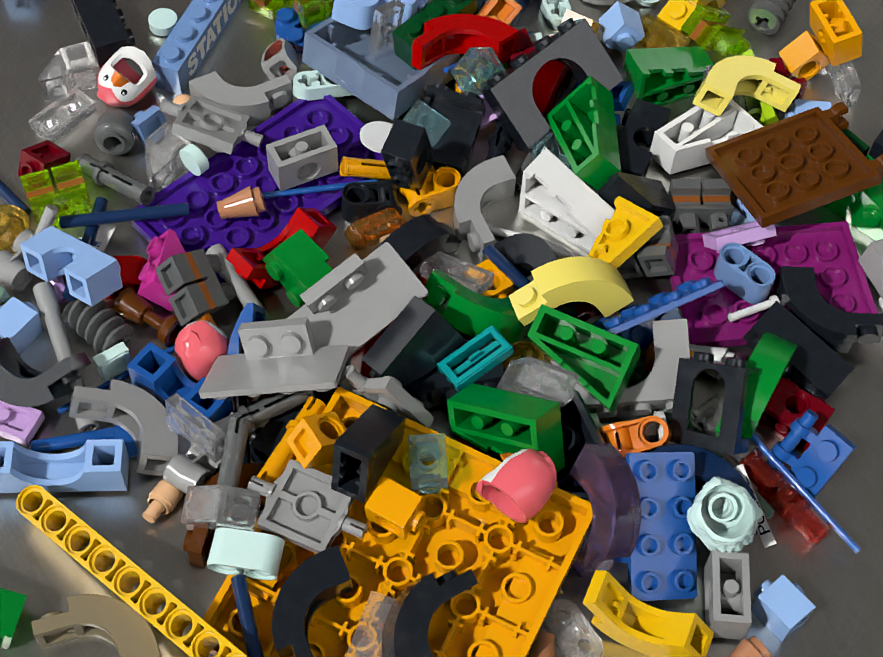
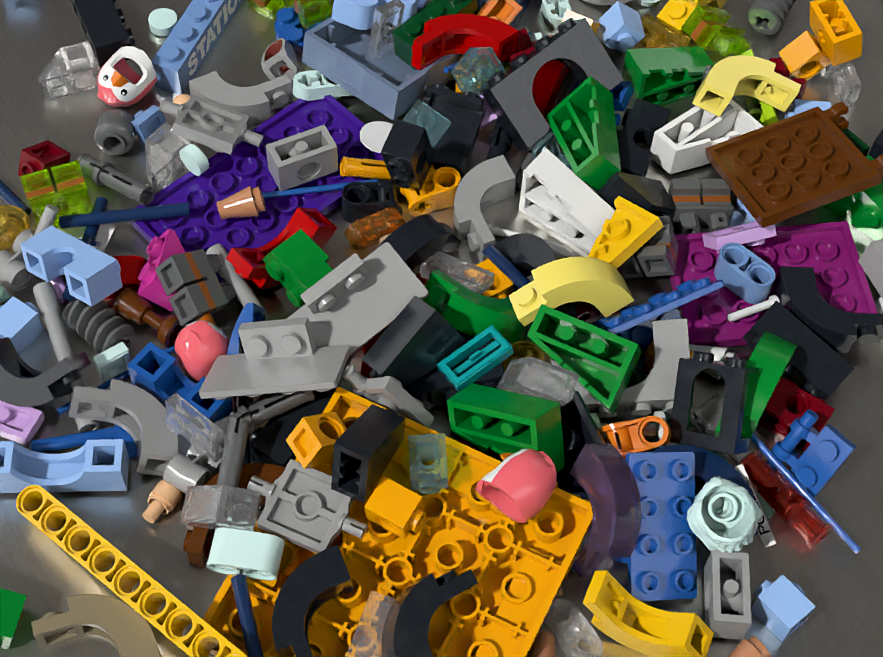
(63, 115): clear plate -> none
(283, 453): light orange pin -> none

